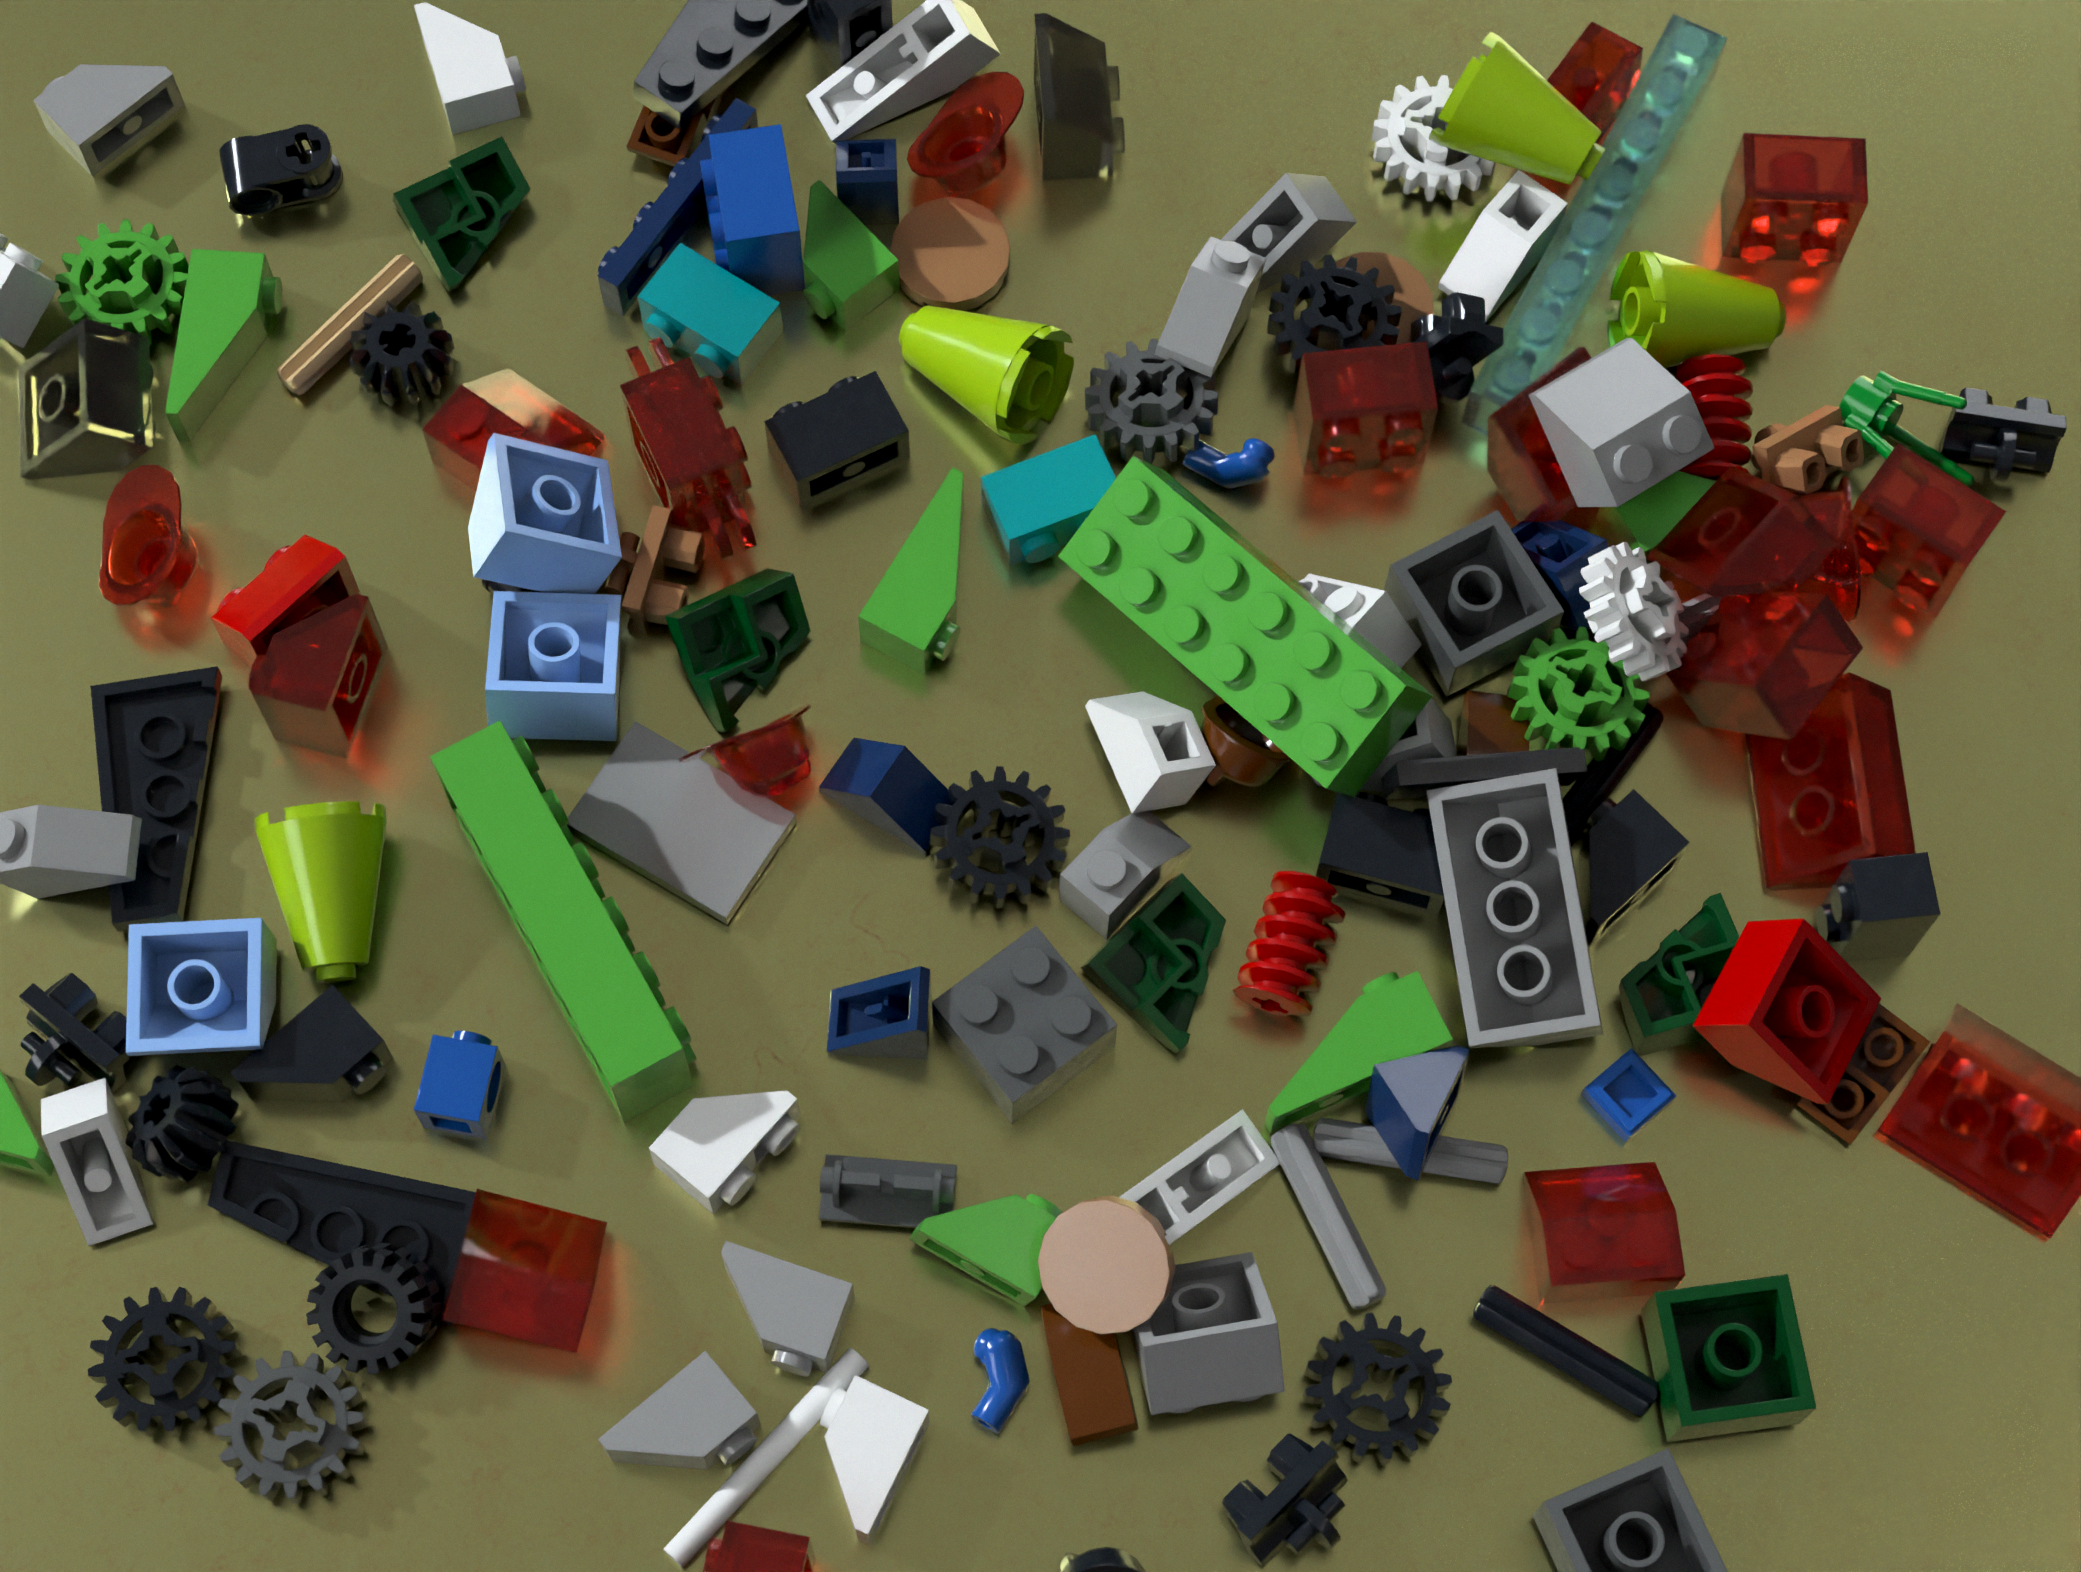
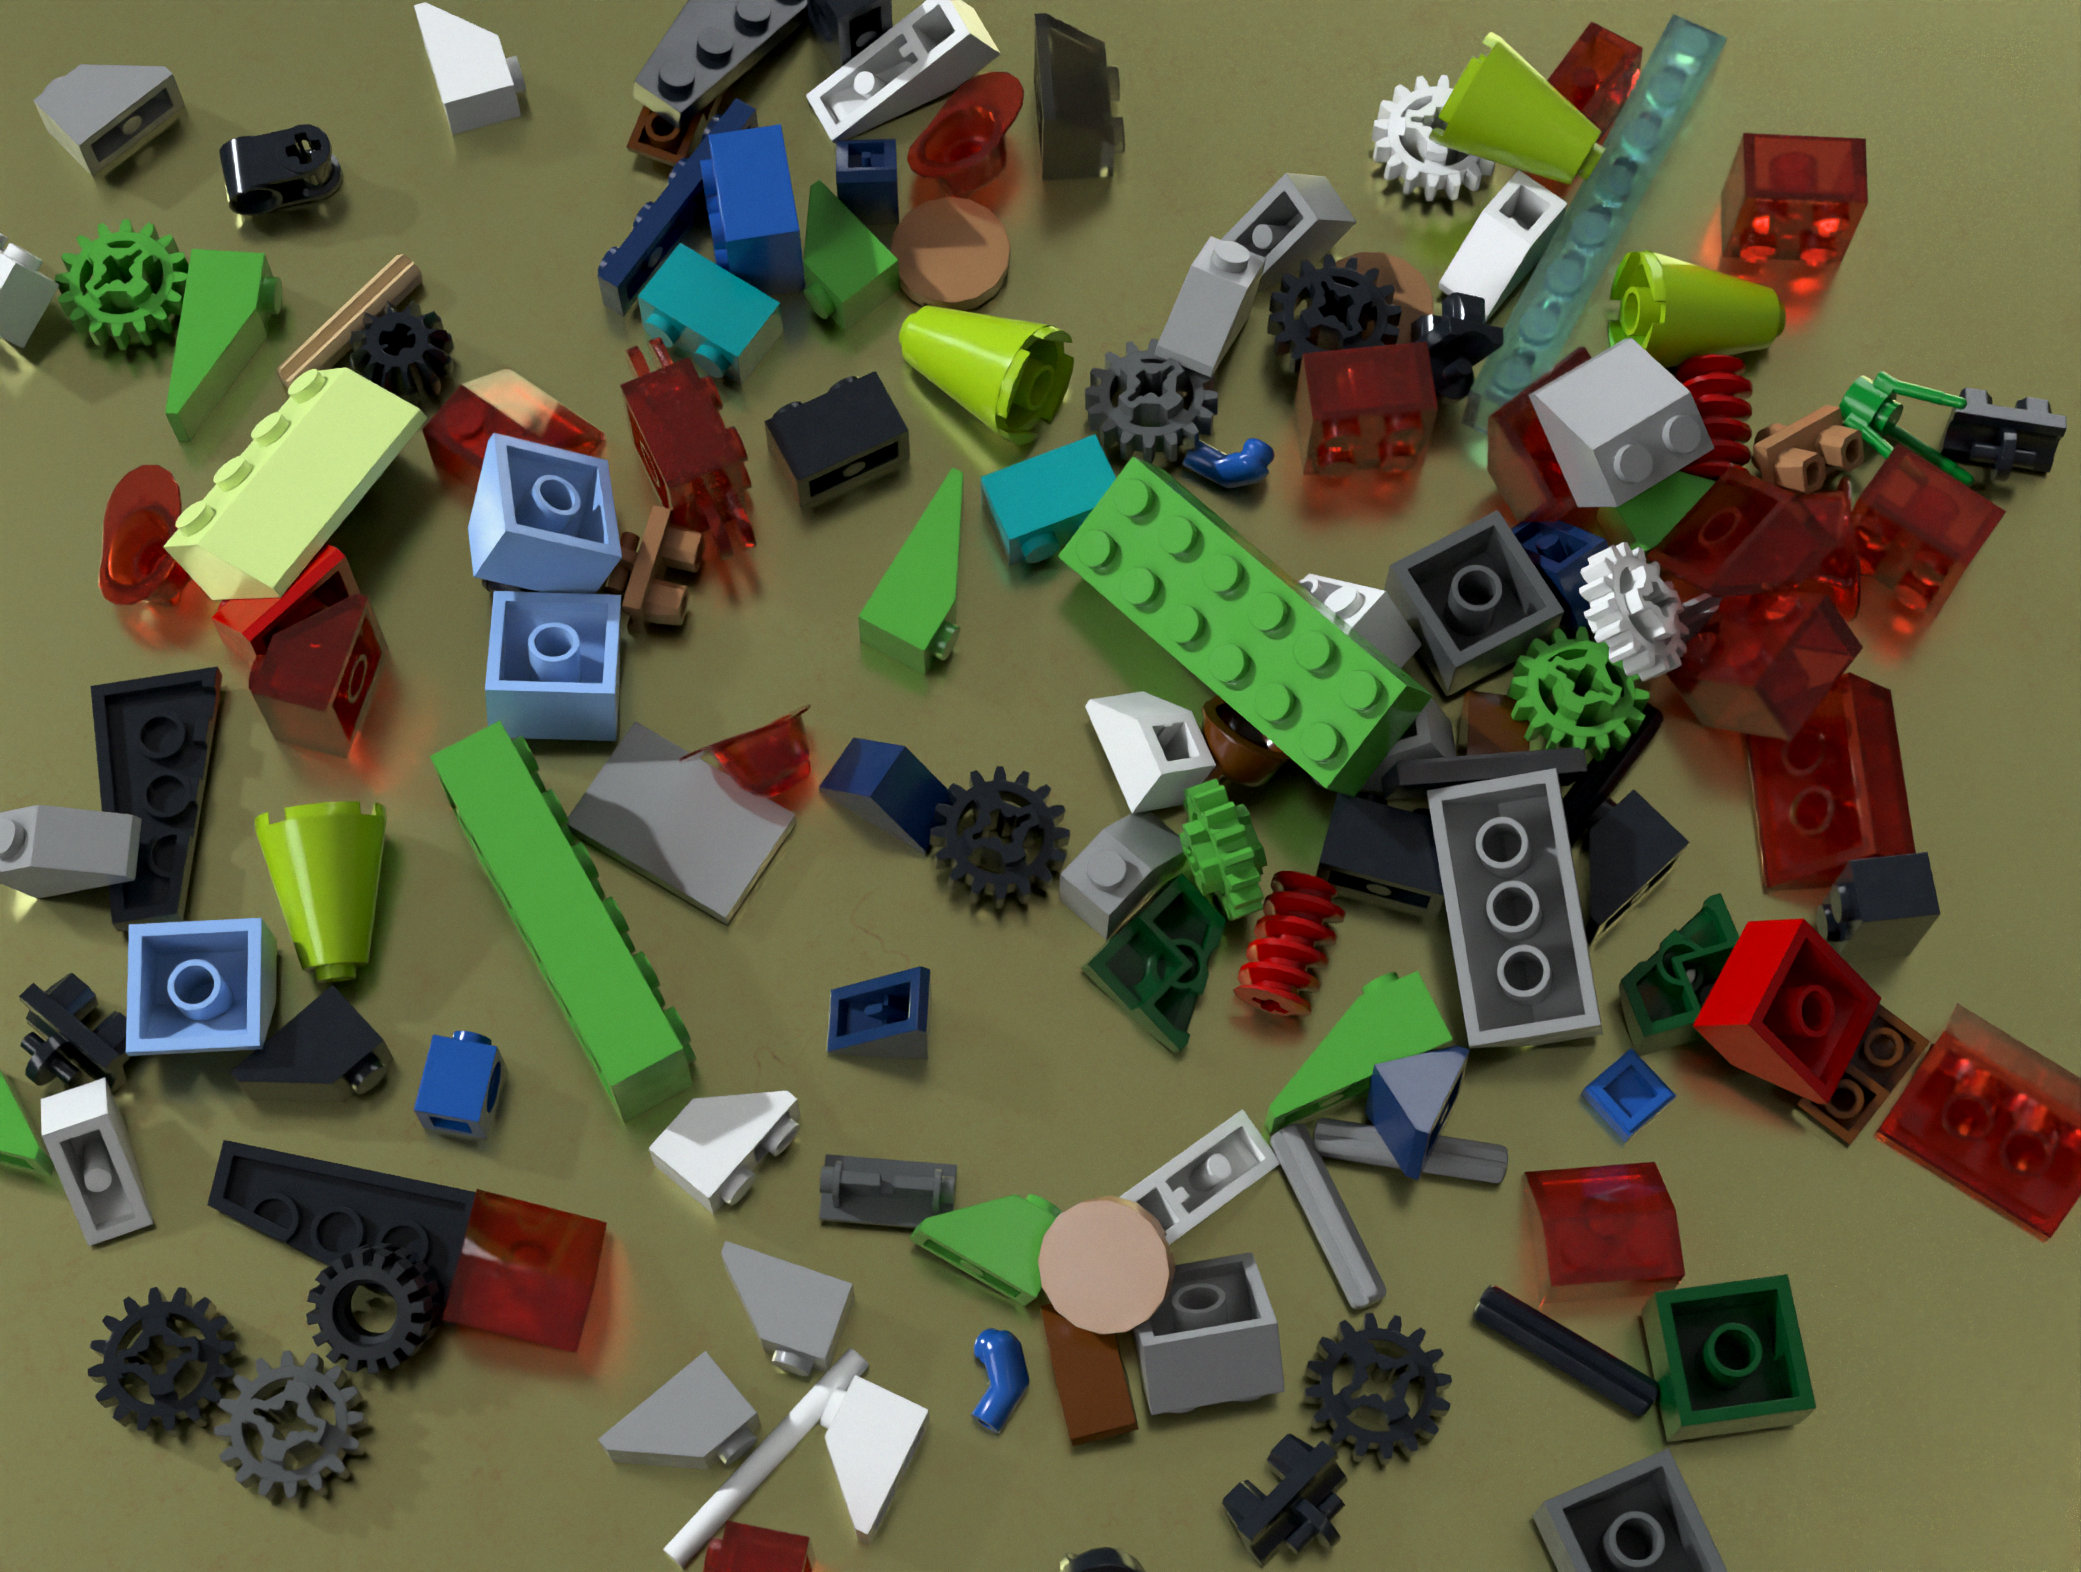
(85, 403): clear smoke slope -> none
(181, 1123): black gear -> none
(292, 485): none -> yellowish green slope
(463, 208): dark green slope -> none
(738, 639): dark green slope -> none
(1024, 1024): dark grey brick -> none
(1223, 849): none -> bright green gear

